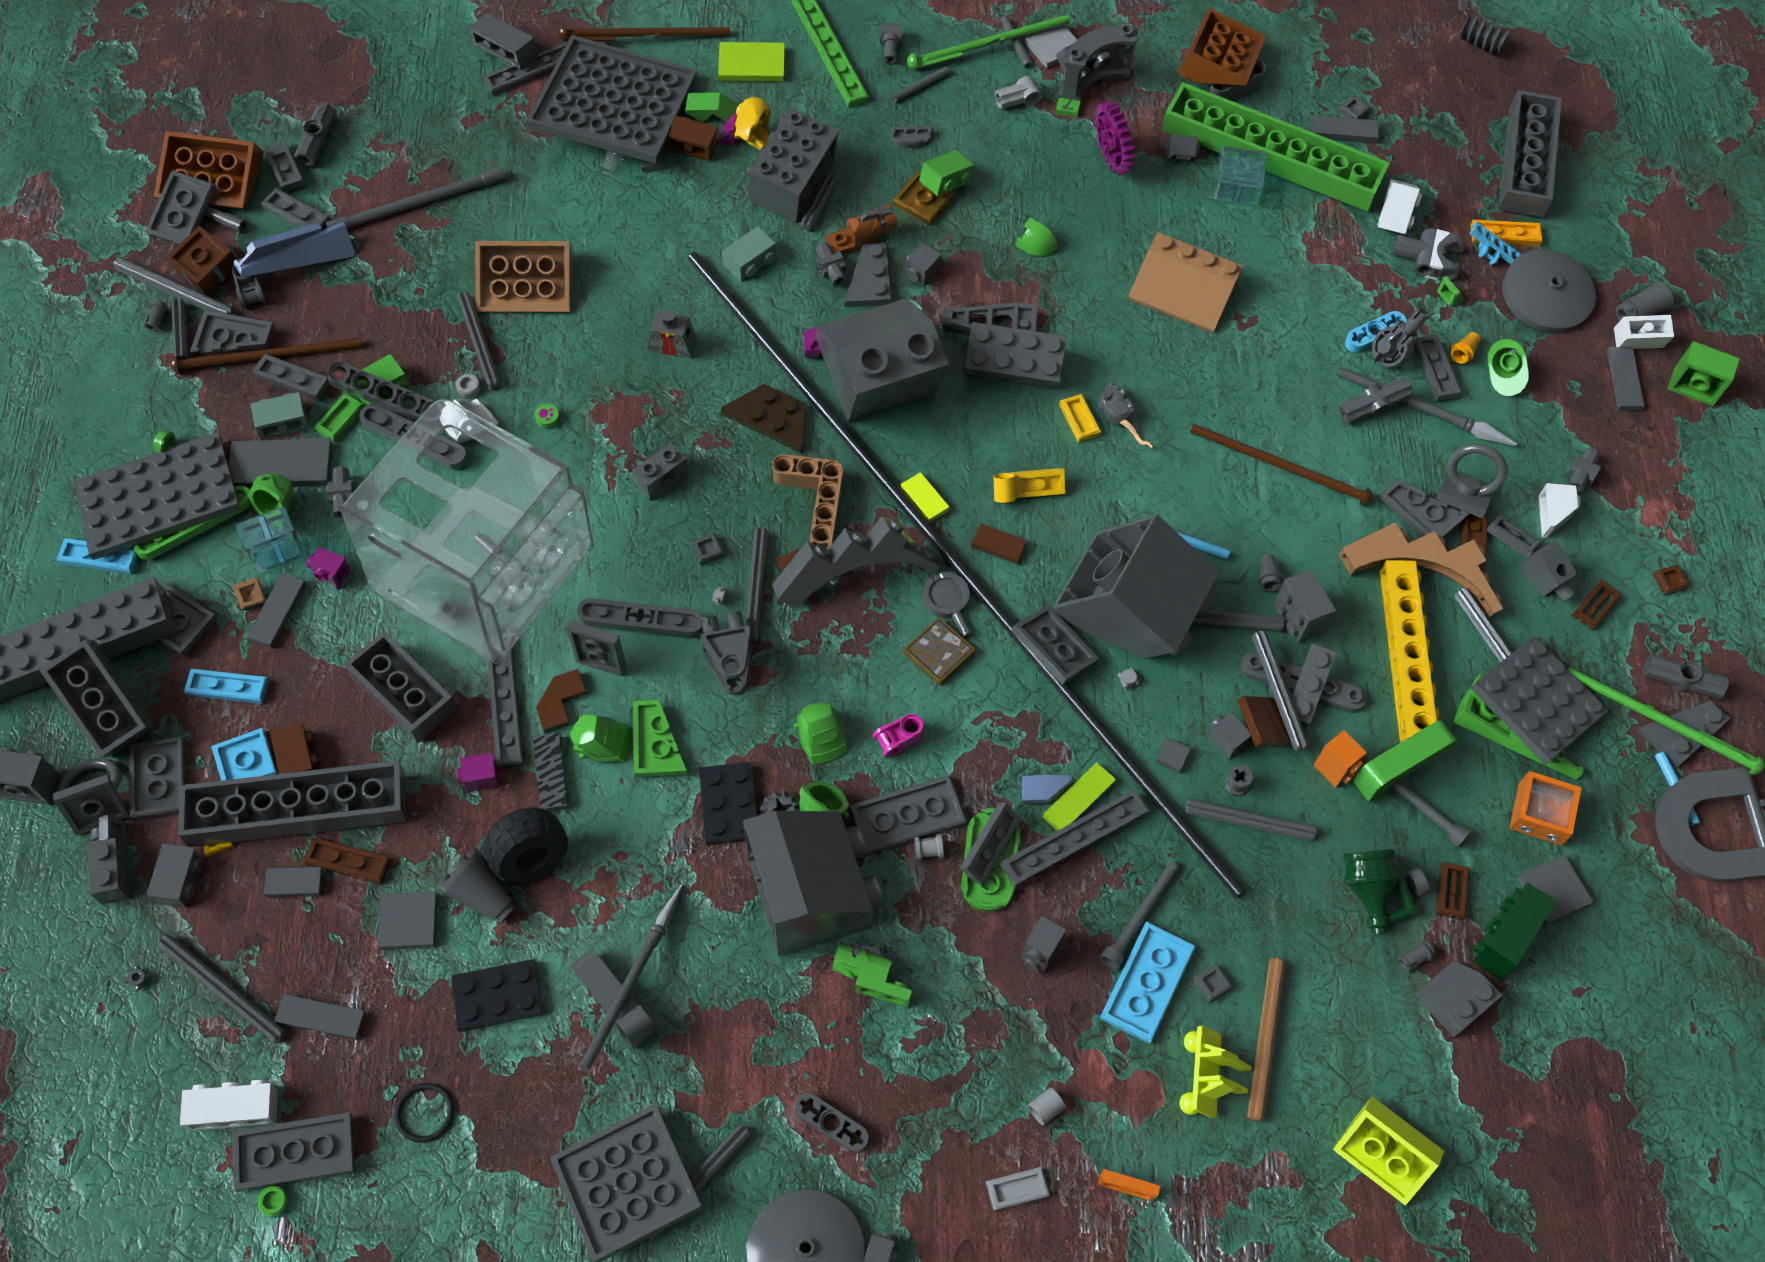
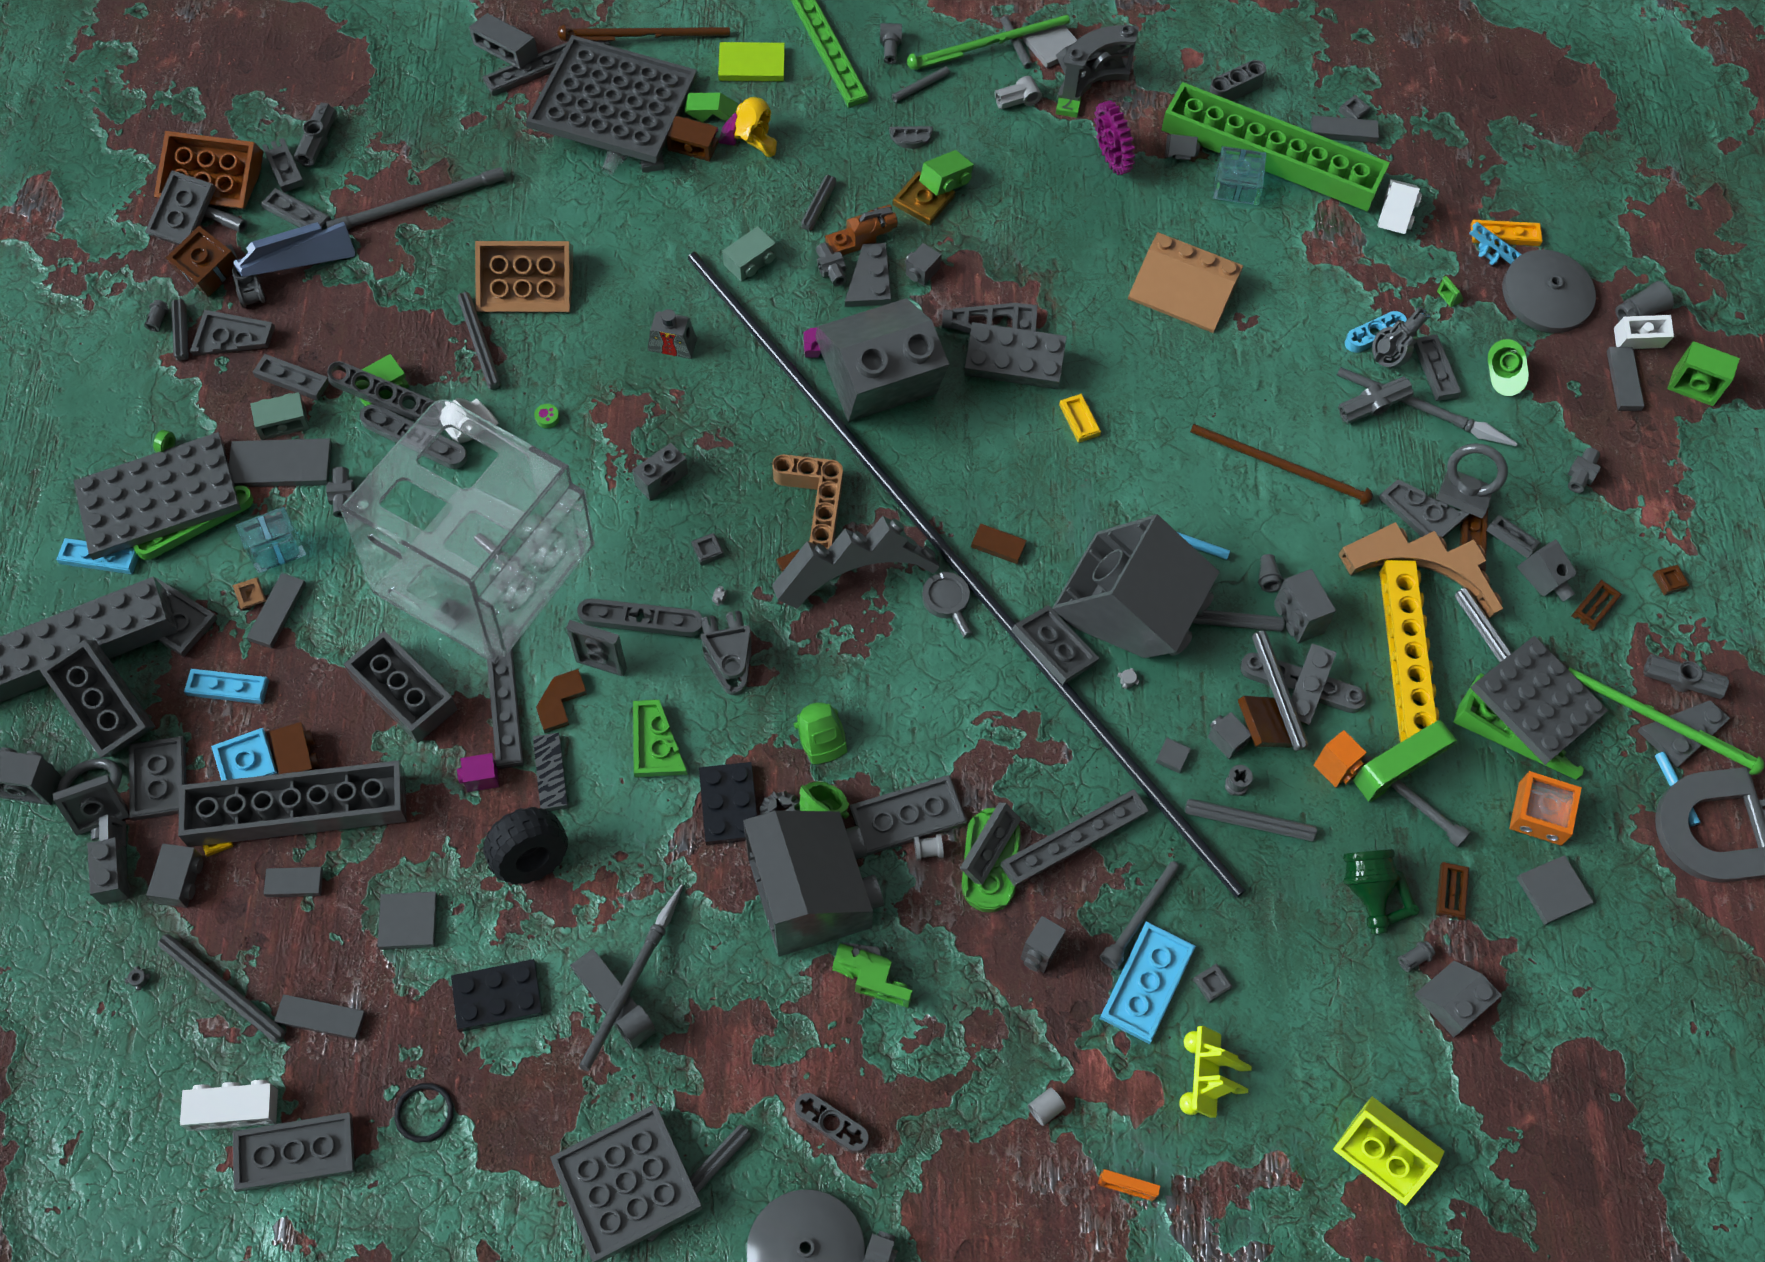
(170, 286): dark grey axle -> none
(177, 365): reddish brown bar -> none
(271, 493): bright green helmet -> none
(273, 1201): bright green tile -> none
(328, 567): magenta brick -> none
(339, 417): bright green tile -> none
(347, 860): reddish brown tile -> none
(468, 386): light grey tile -> none
(478, 887): dark grey cone -> none
(601, 739): bright green helmet -> none
(756, 582): dark grey axle -> none
(771, 415): dark brown wing -> none
(792, 164): dark grey brick -> none
(895, 738): dark pink piece -> none
(924, 497): neon yellow tile -> none
(939, 651): tile -> none
(1017, 1189): light grey tile -> none
(1028, 484): yellow plate -> none
(1037, 239): bright green brick -> none
(1044, 787): sand blue slope -> none
(1079, 797): lime tile -> none
(1118, 409): dark grey animal -> none
(1222, 51): dark orange slope -> none
(1266, 1040): medium nougat axle -> none
(1418, 882): dark grey tile -> none
(1430, 253): dark grey connector -> none
(1465, 349): light orange cone -> none
(1484, 34): dark grey piece -> none
(1512, 930): dark green brick -> none
(1530, 153): dark grey brick -> none
(1557, 506): white slope -> none

